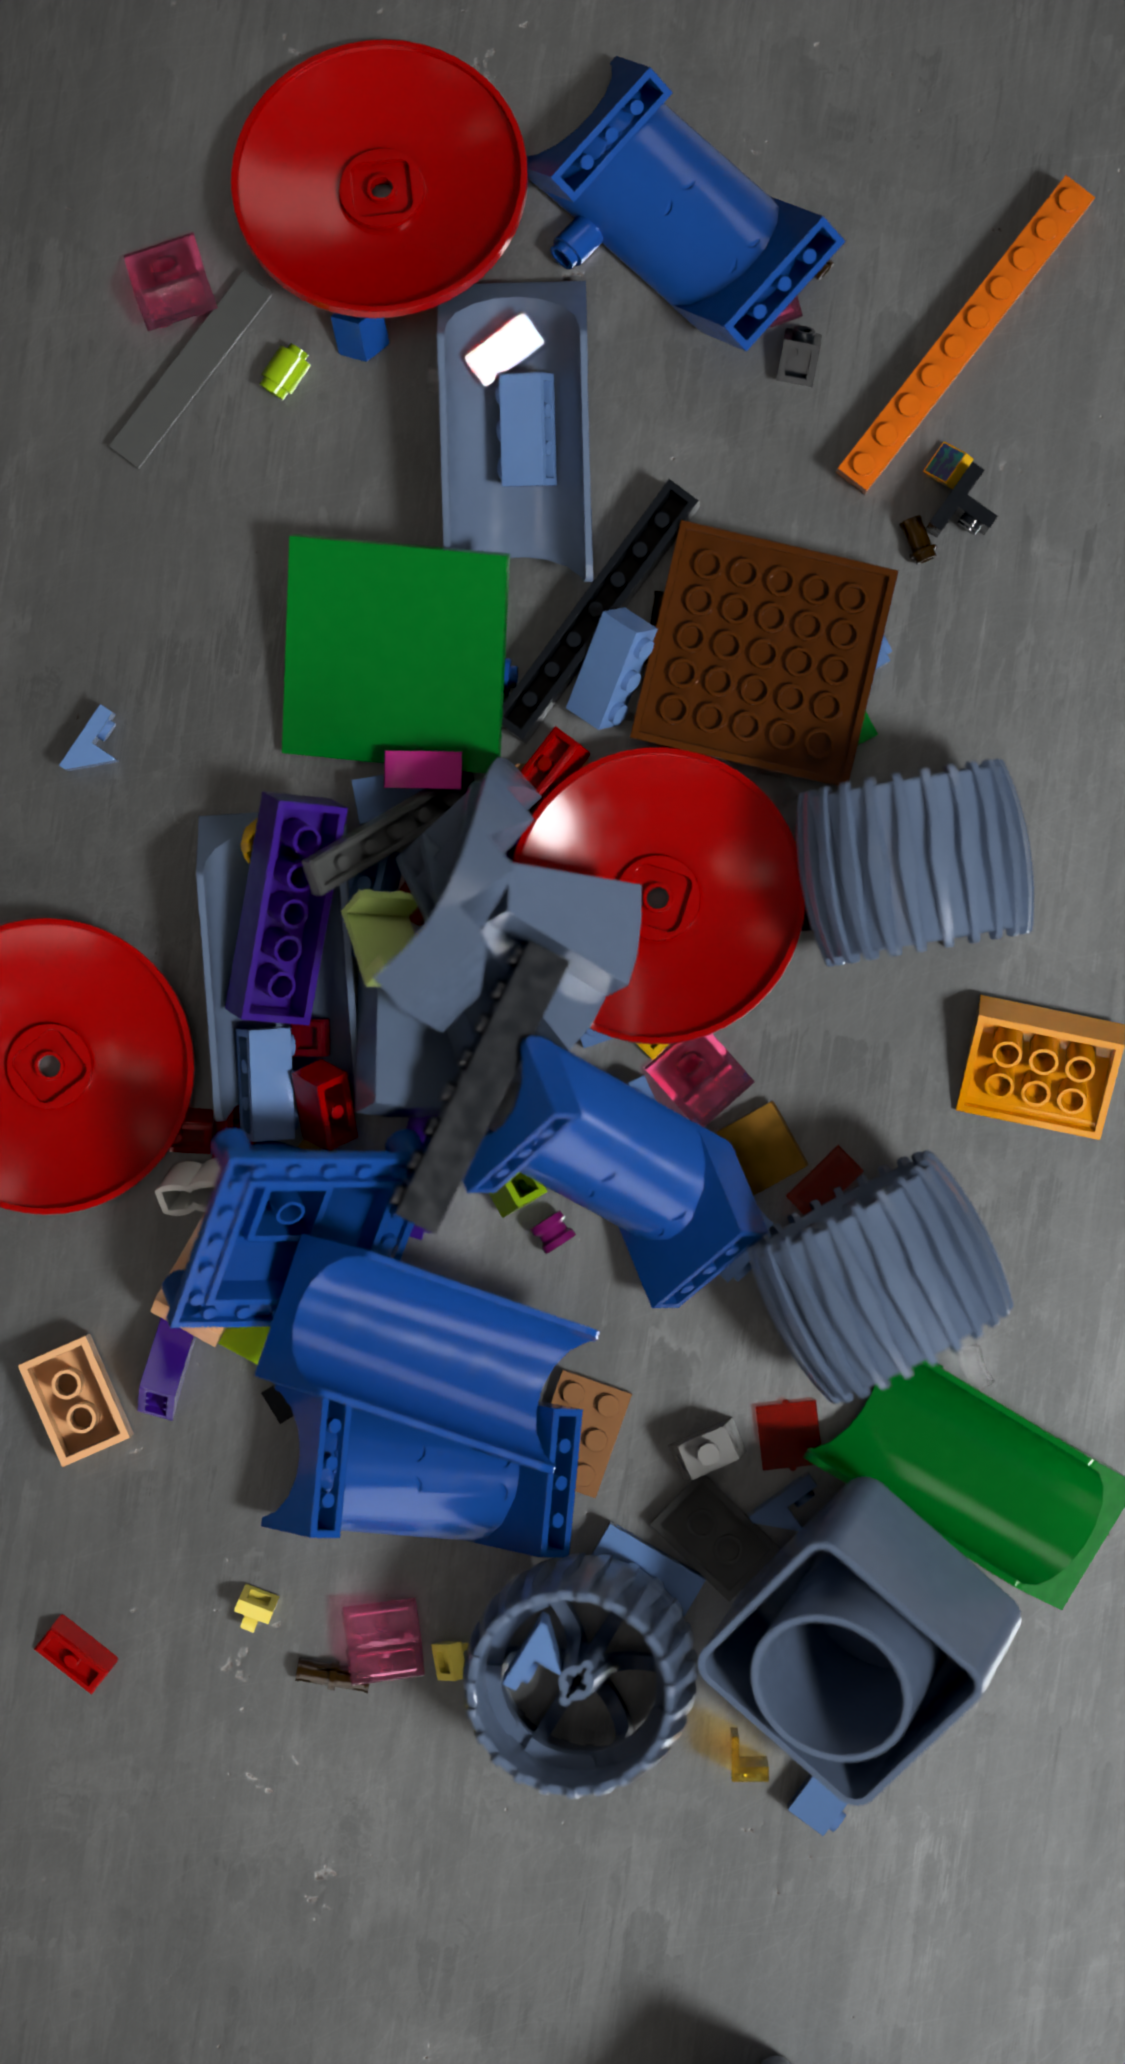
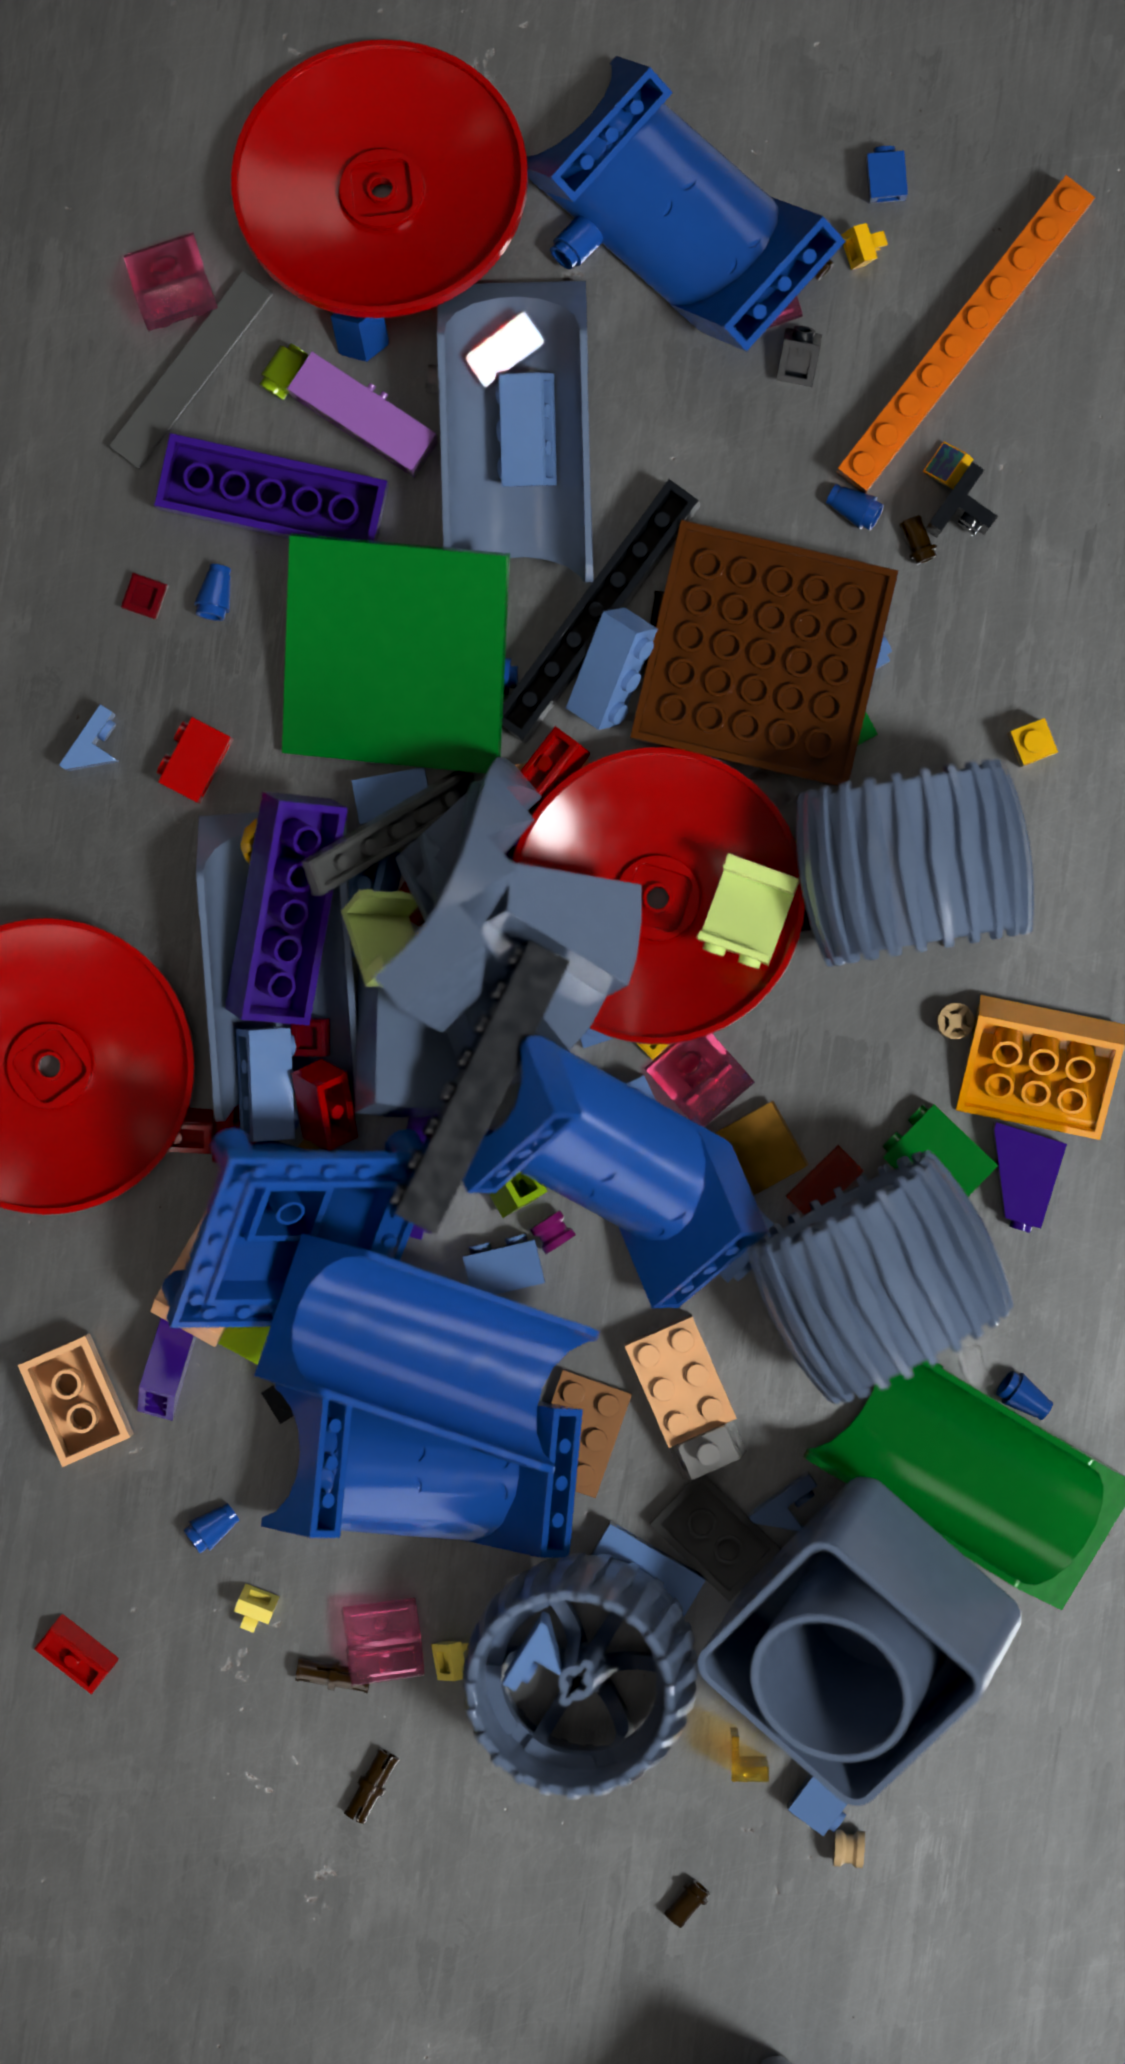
(144, 596): none -> dark red tile
(187, 1187): white brick -> none
(194, 759): none -> red brick
(211, 1527): none -> blue cone
(214, 594): none -> blue cone
(267, 492): none -> dark purple brick
(363, 414): none -> medium lavender brick
(371, 1786): none -> dark brown pin
(422, 769): dark pink slope -> none
(504, 1267): none -> medium blue brick
(680, 1381): none -> light nougat brick
(687, 1903): none -> dark brown pin
(748, 911): none -> yellowish green panel
(787, 1433): clear red piece -> none
(849, 1848): none -> tan wheel
(855, 506): none -> blue cone
(862, 246): none -> yellow tile
(886, 175): none -> blue brick
(938, 1134): none -> green brick
(962, 1020): none -> tan wheel
(1024, 1395): none -> blue cone
(1025, 1174): none -> dark purple slope
(1032, 742): none -> yellow brick

